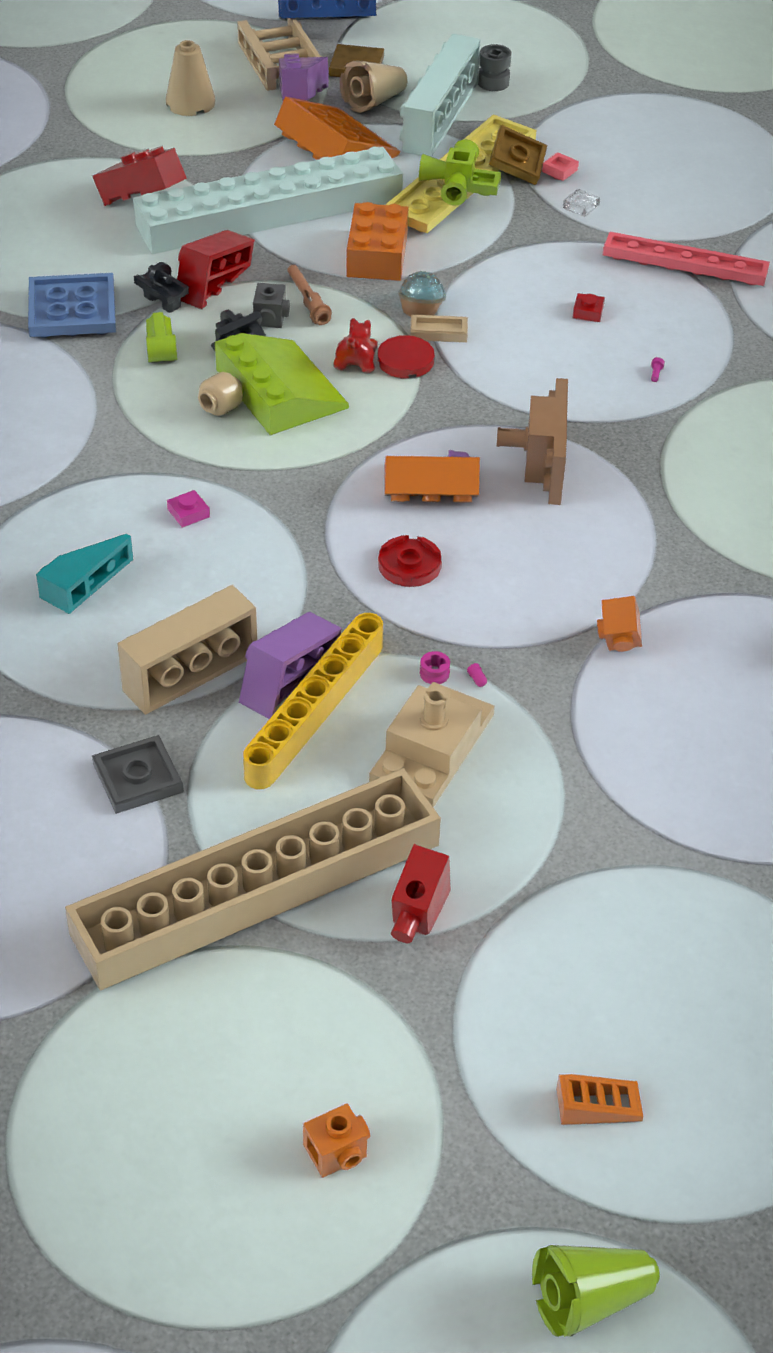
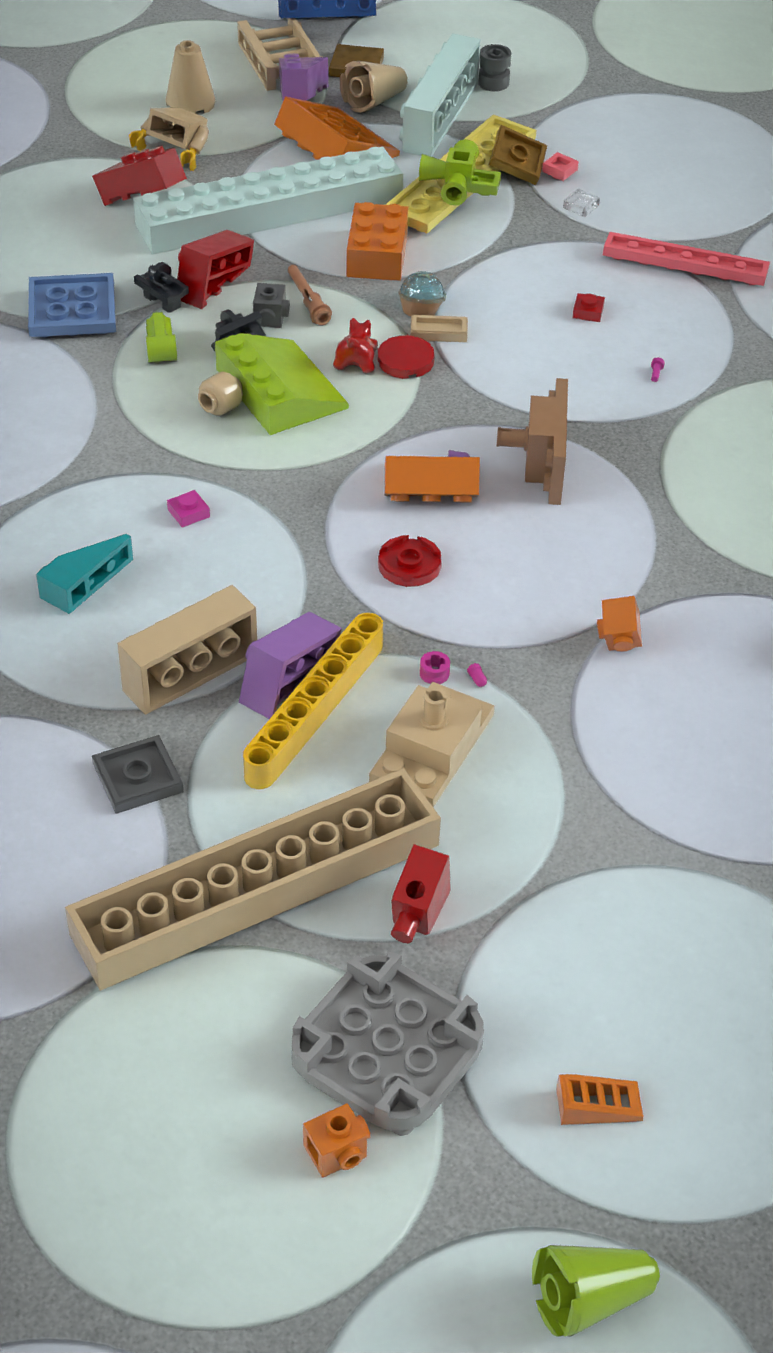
(175, 127): none -> tan torso
(387, 1042): none -> light grey plate

